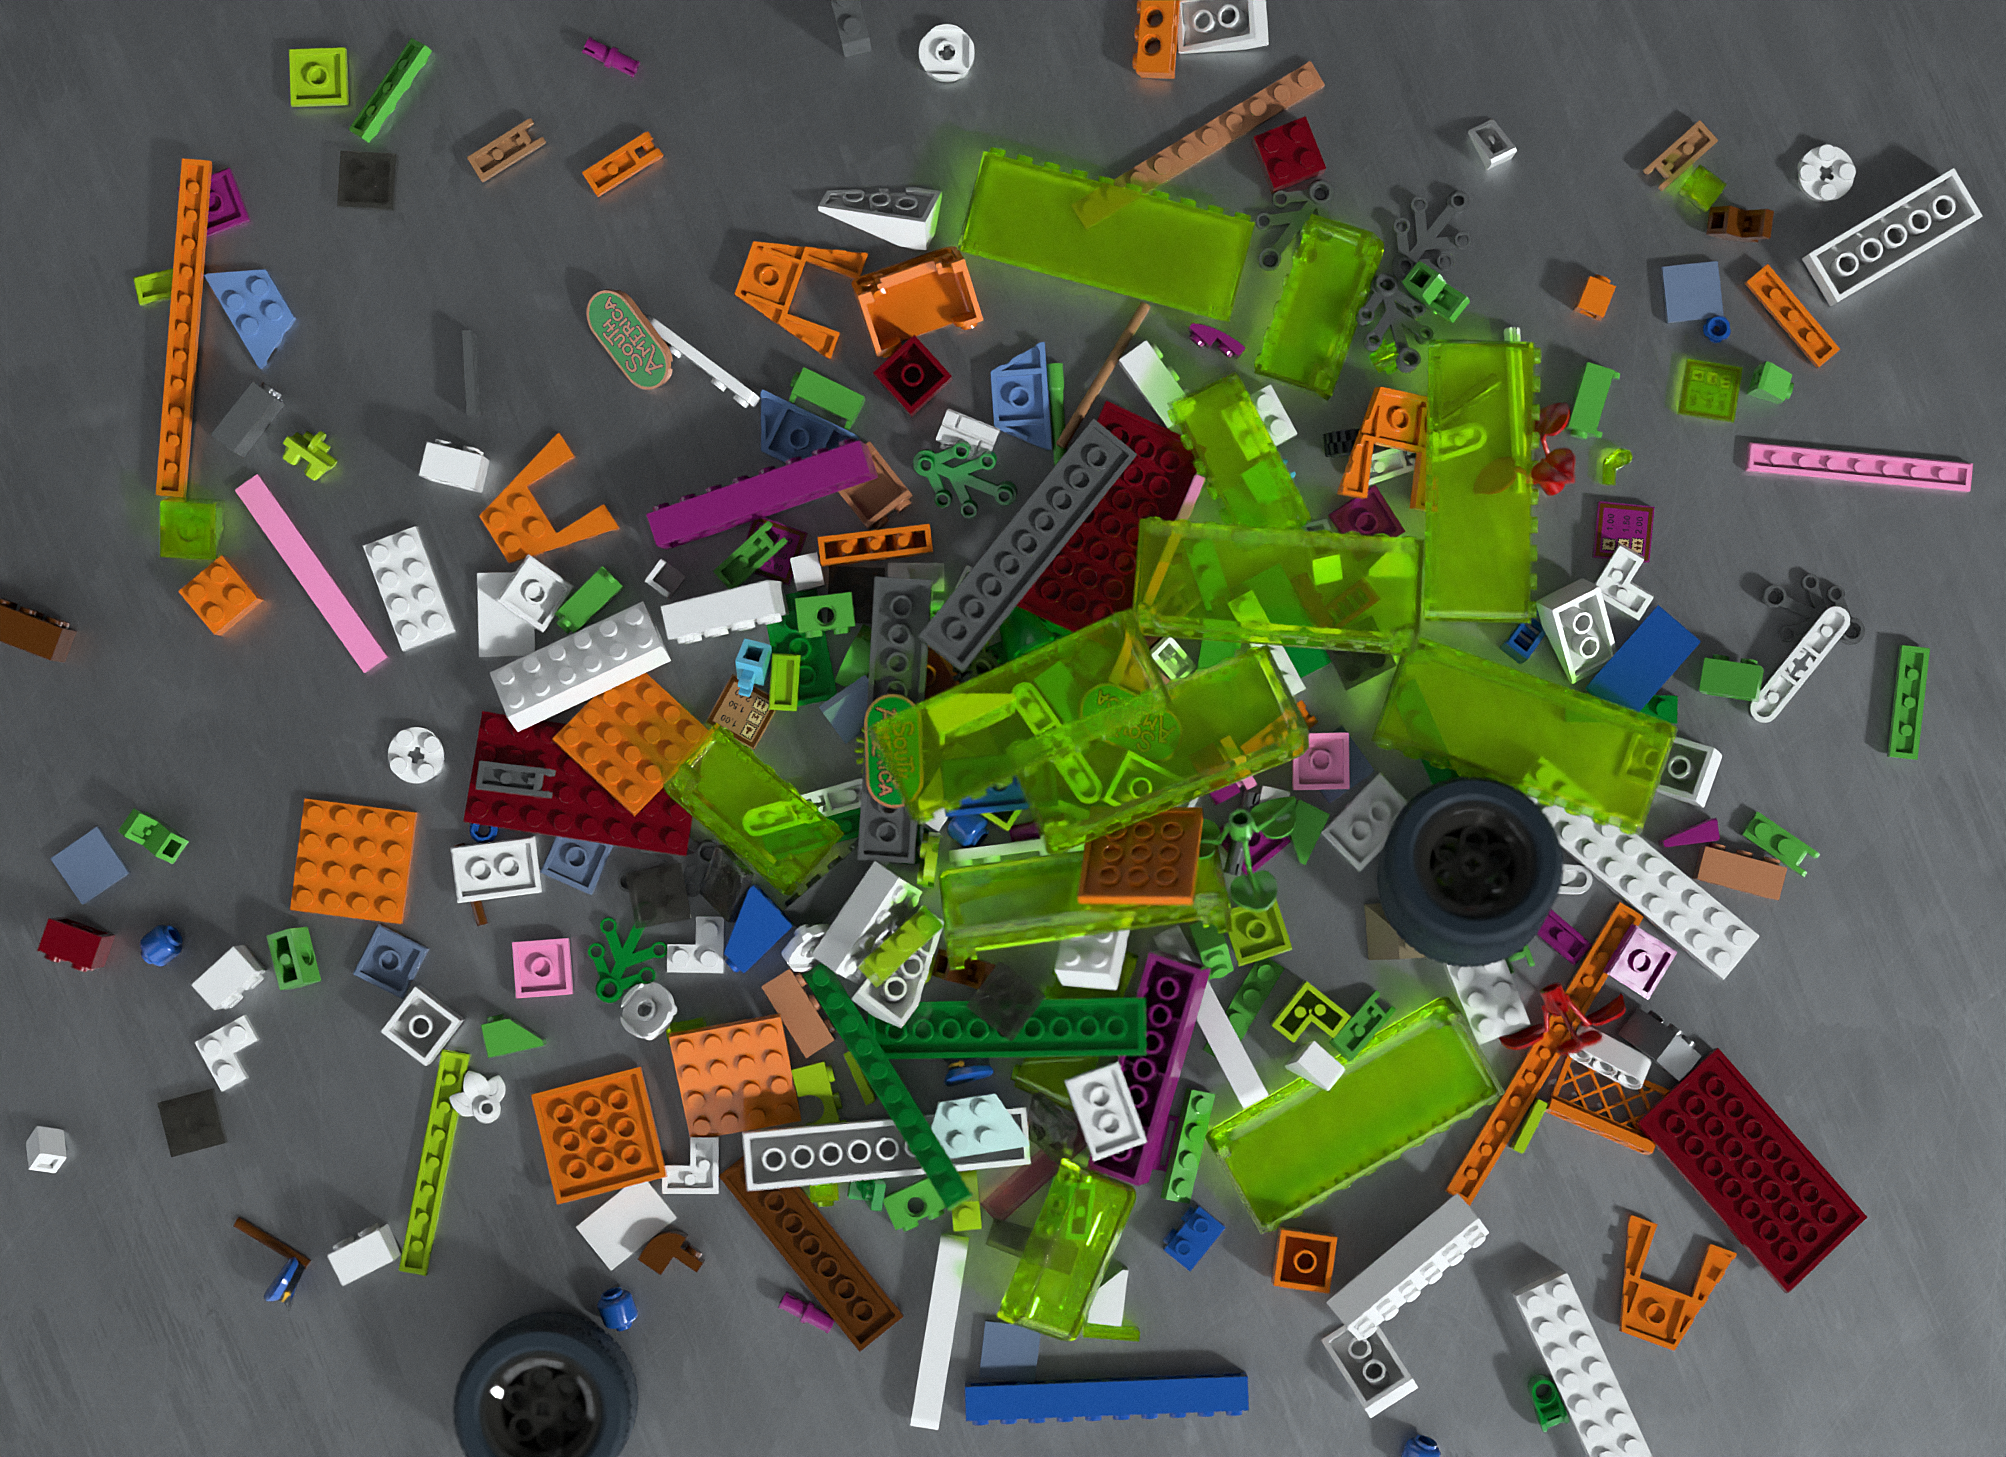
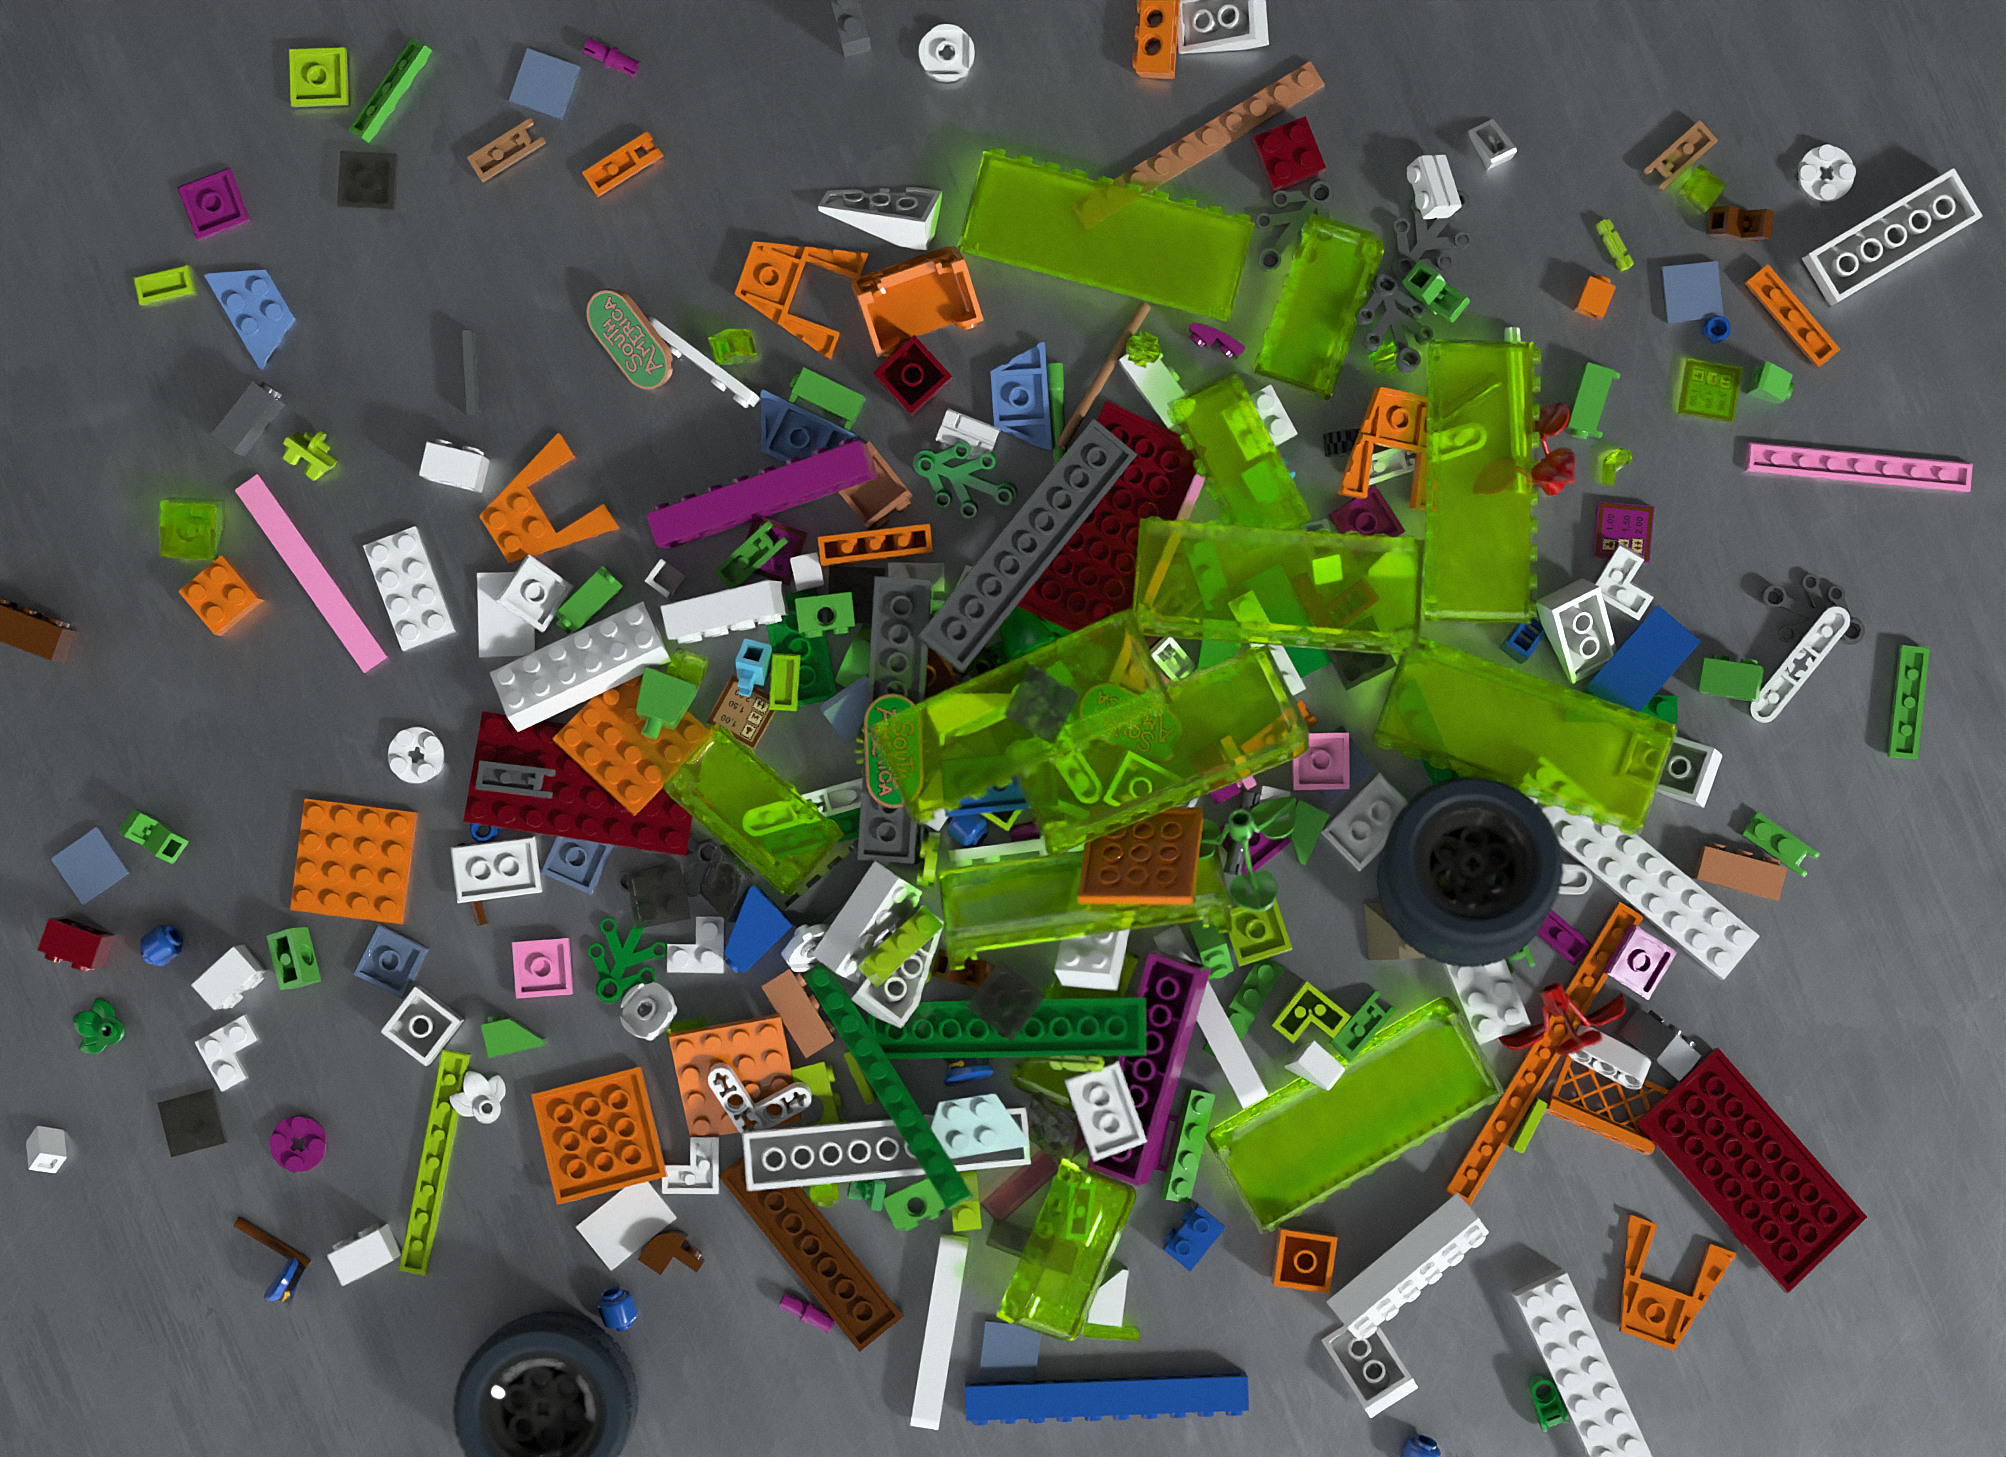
(94, 1027): none -> green plate
(184, 328): orange plate -> none
(282, 1142): none -> magenta plate
(544, 84): none -> sand blue tile
(662, 701): none -> bright green torso
(688, 666): none -> clear neon green piece
(732, 347): none -> clear neon green brick
(756, 1111): none -> white beam
(1041, 704): none -> clear smoke plate
(1077, 1063): none -> lime axle
(1143, 349): none -> clear neon green gear
(1433, 186): none -> white brick
(1614, 244): none -> lime axle
(1698, 833): magenta slope -> none

